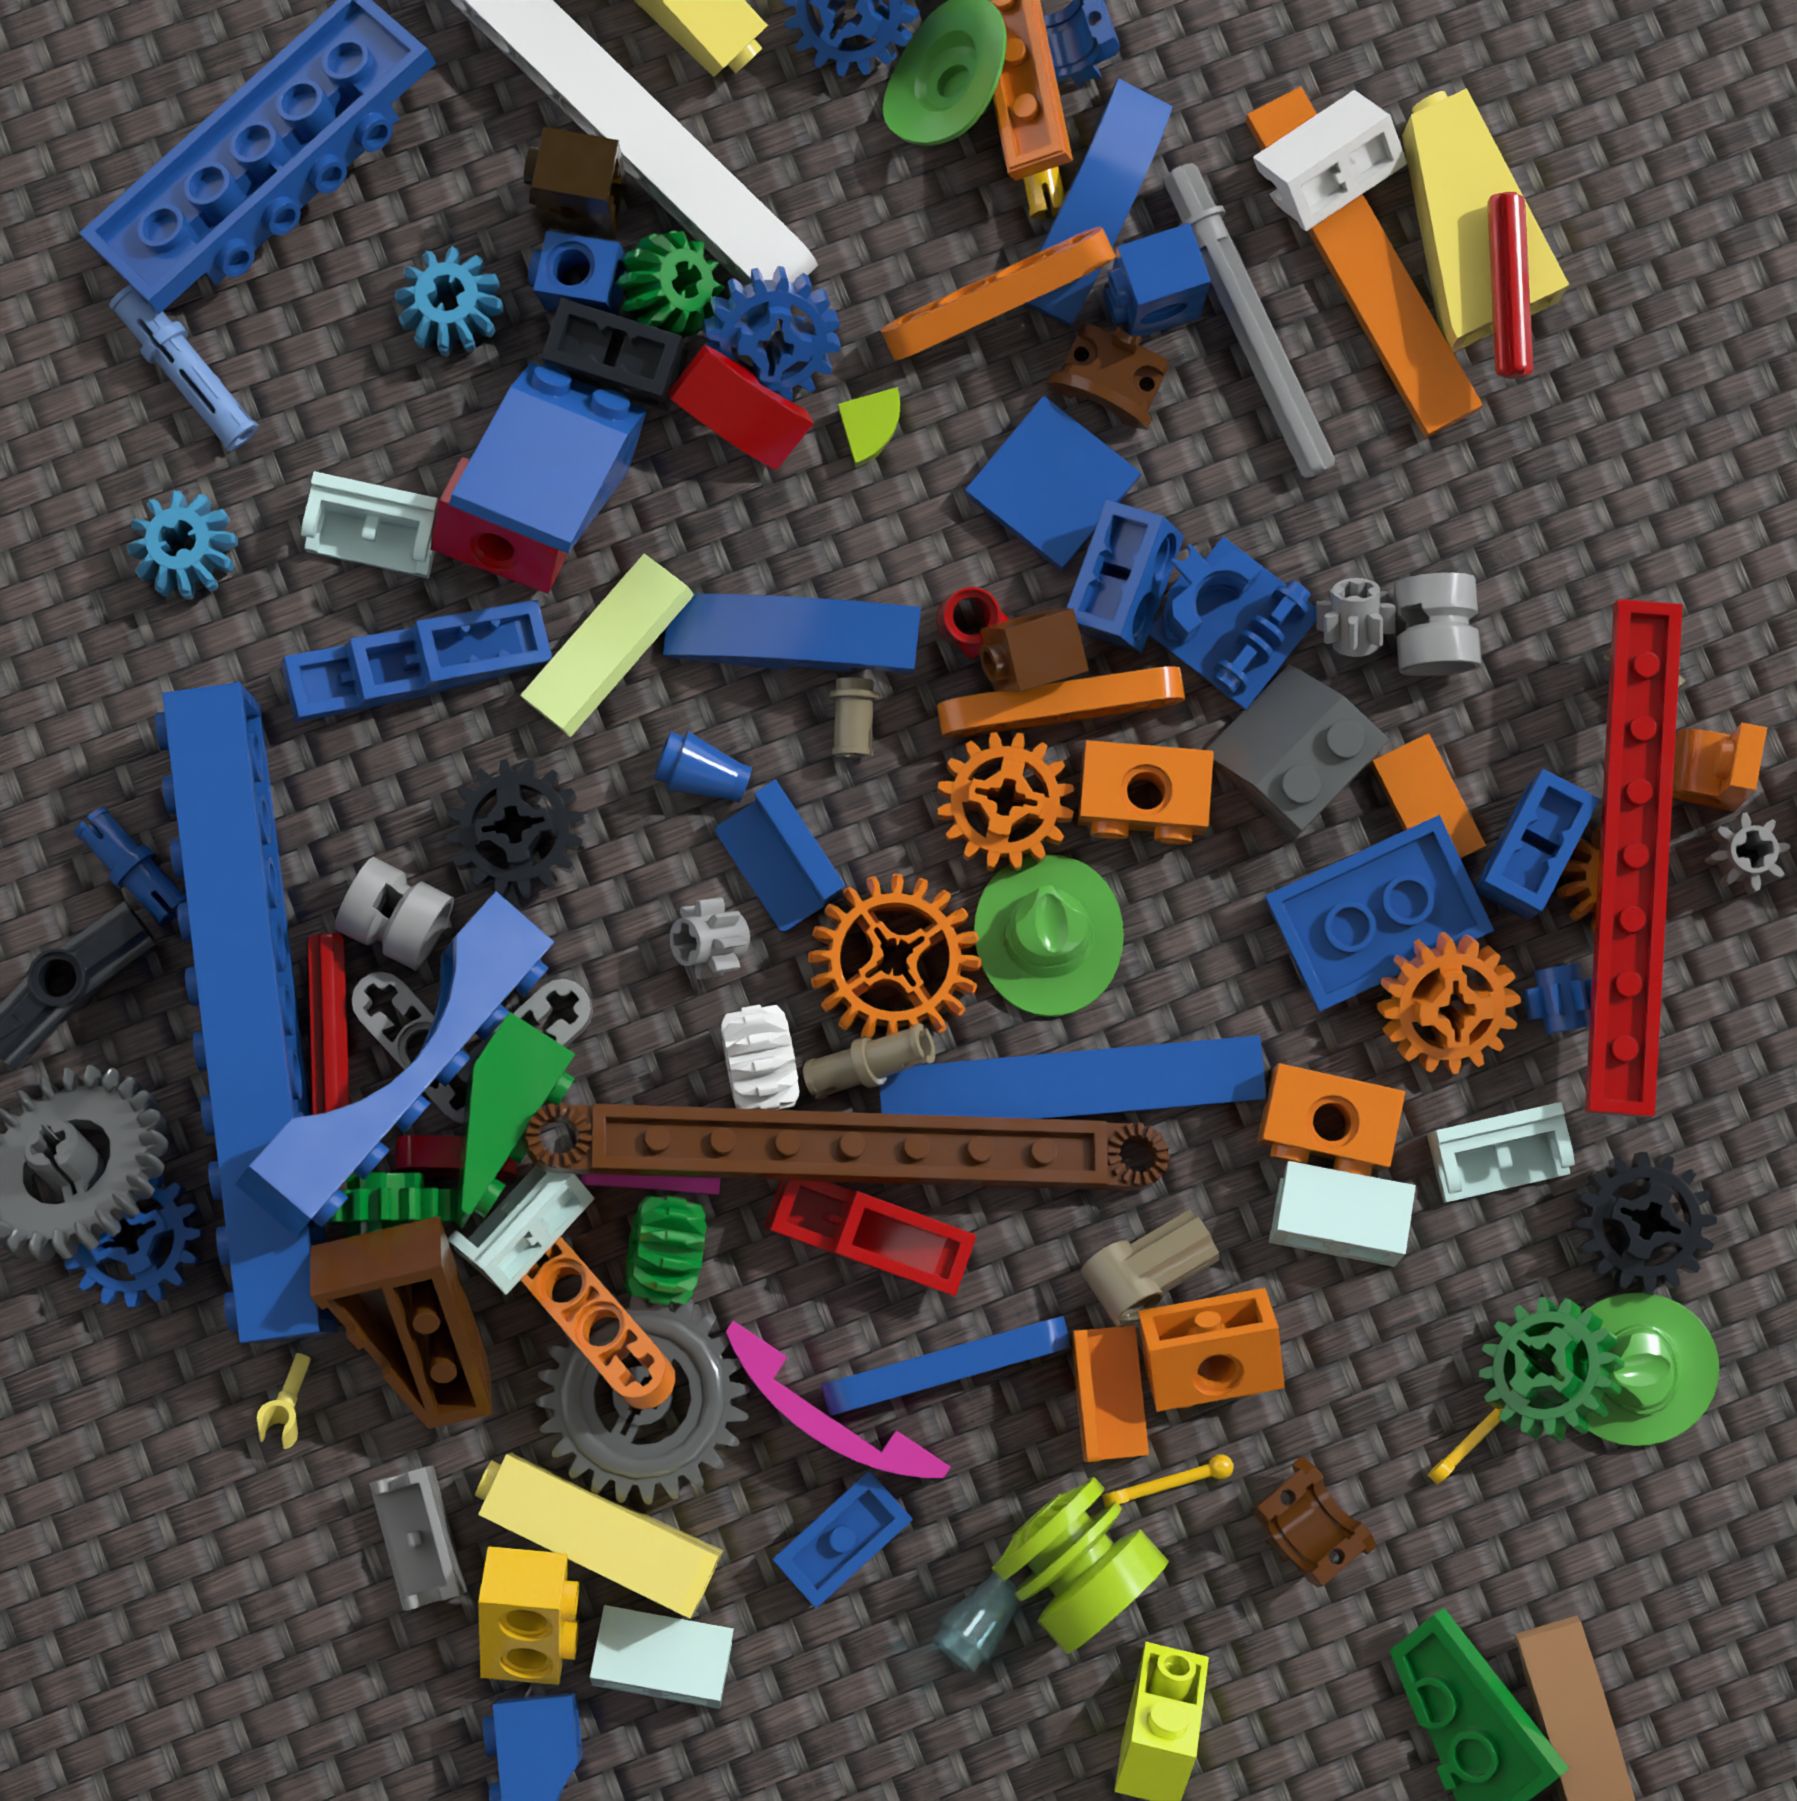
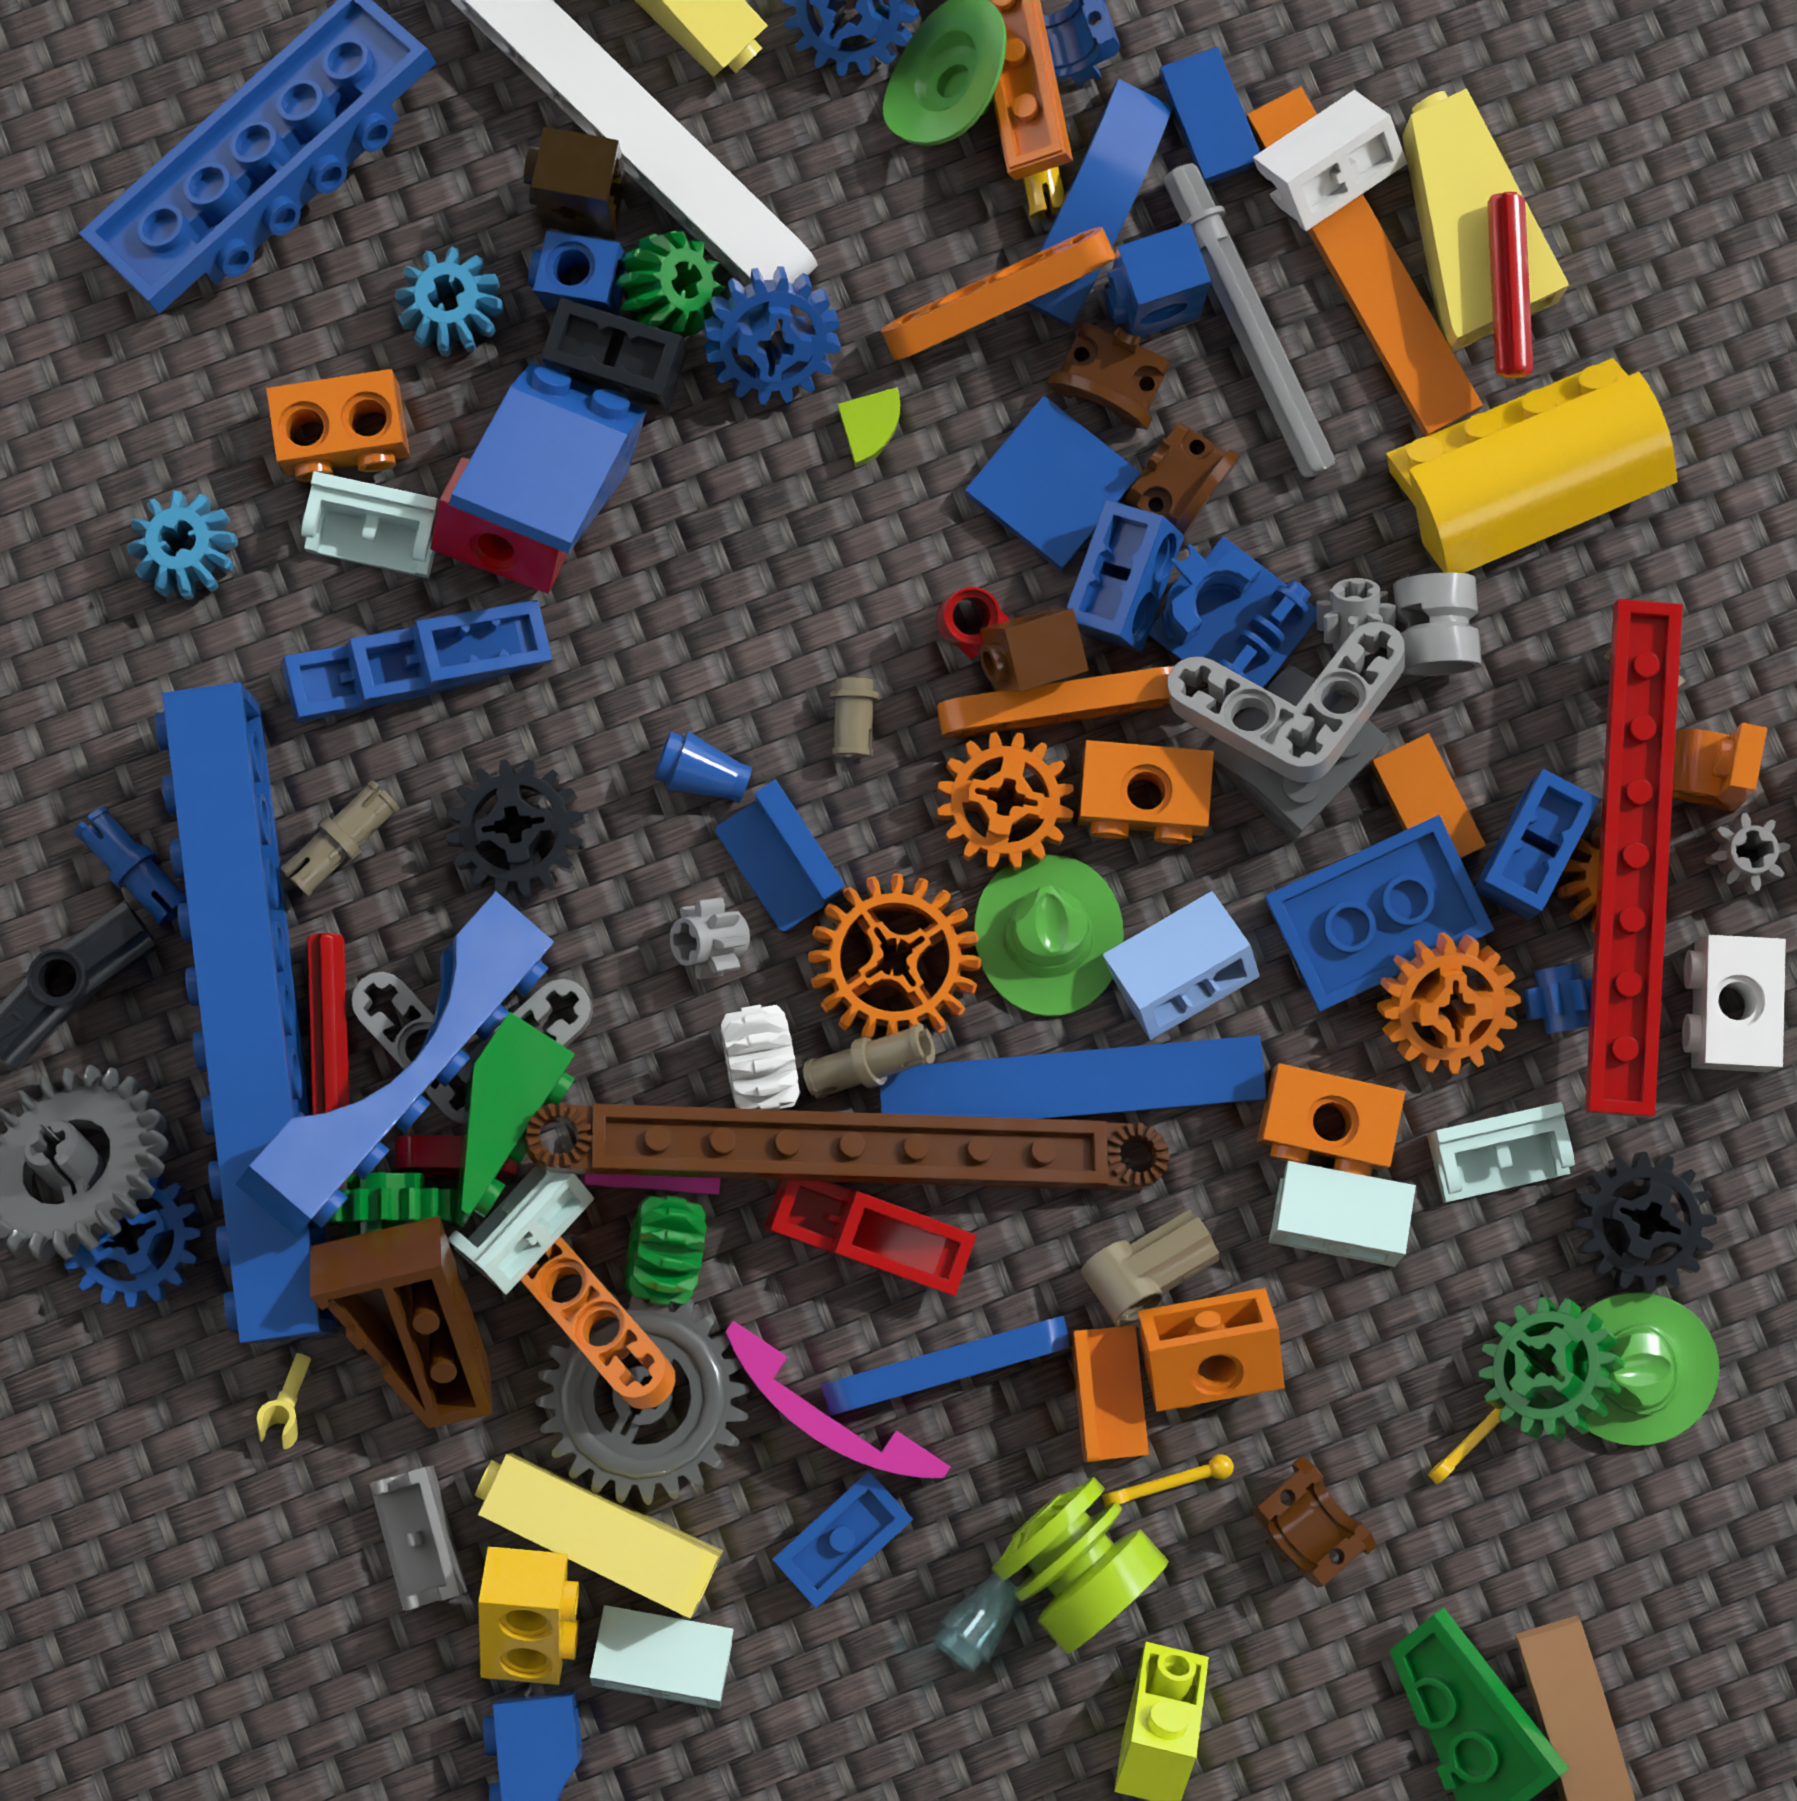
(167, 346): medium blue pin -> none
(338, 406): none -> orange brick
(339, 838): none -> dark tan pin
(416, 920): light grey wheel -> none
(607, 645): yellowish green tile -> none
(739, 408): red slope -> none
(795, 632): blue slope -> none
(1180, 478): none -> reddish brown piece
(1182, 965): none -> light blue brick
(1210, 115): none -> blue tile
(1289, 723): none -> light grey beam
(1536, 466): none -> yellow brick
(1755, 971): none -> white brick

